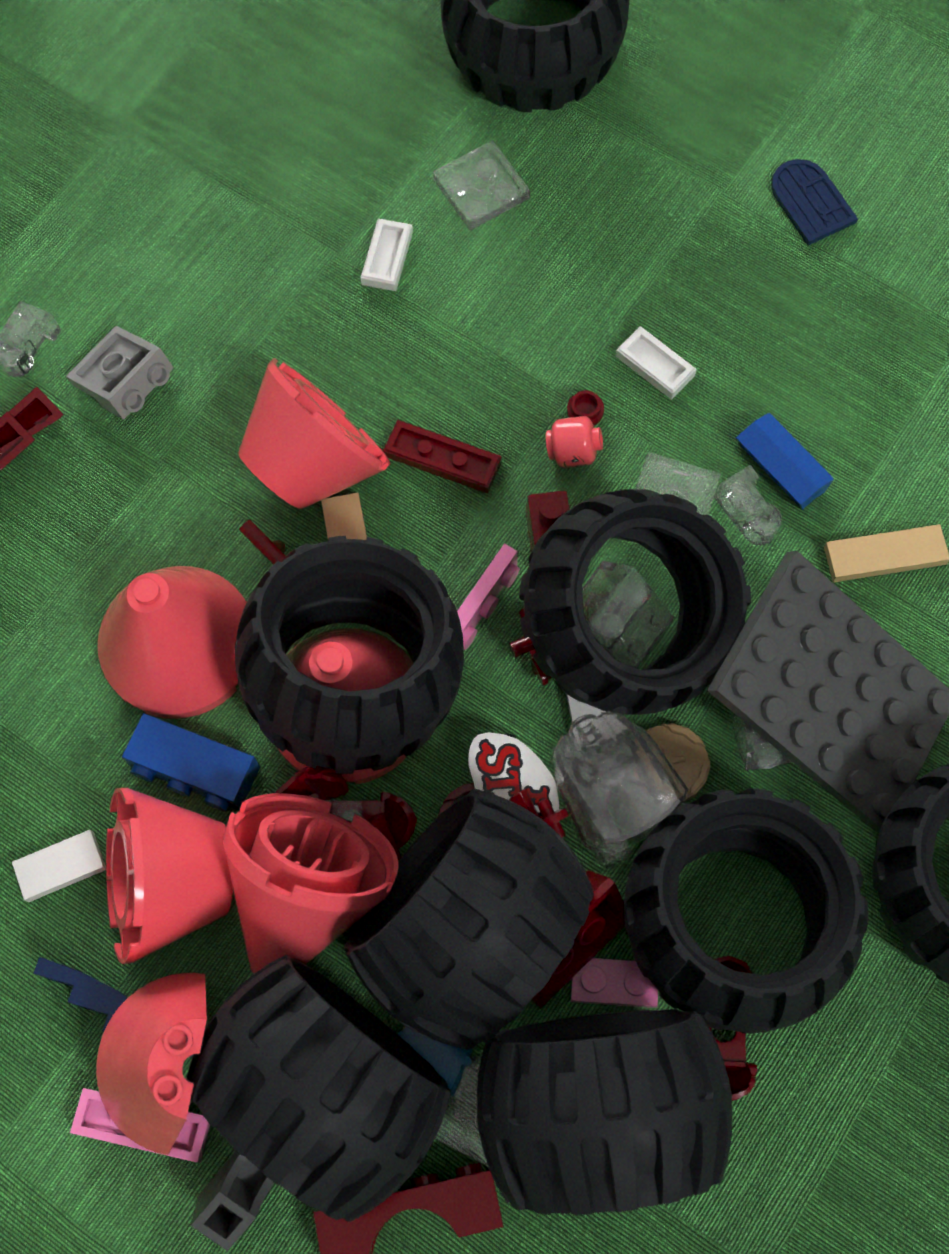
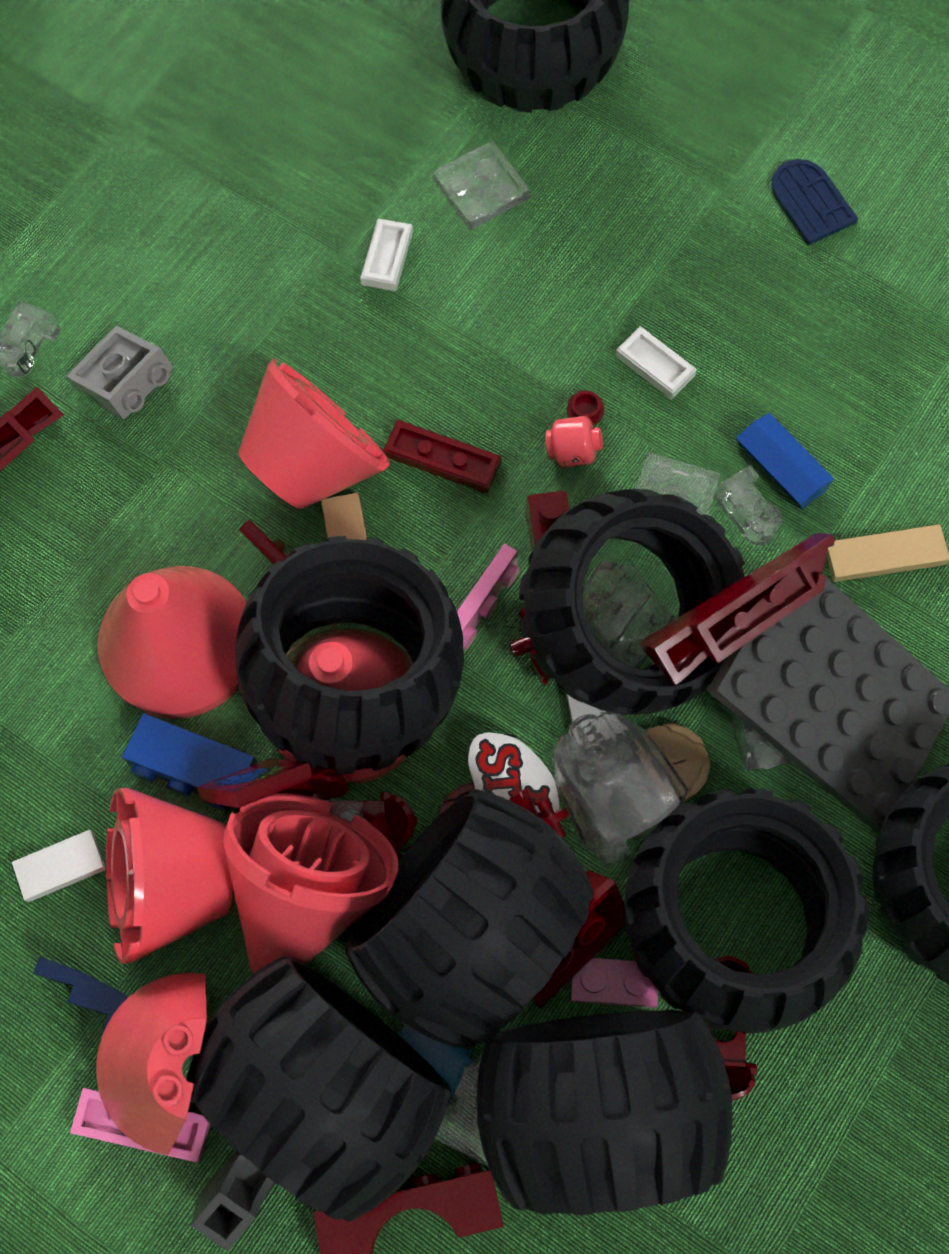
(255, 782): none -> dark red tile
(740, 610): none -> dark red wedge

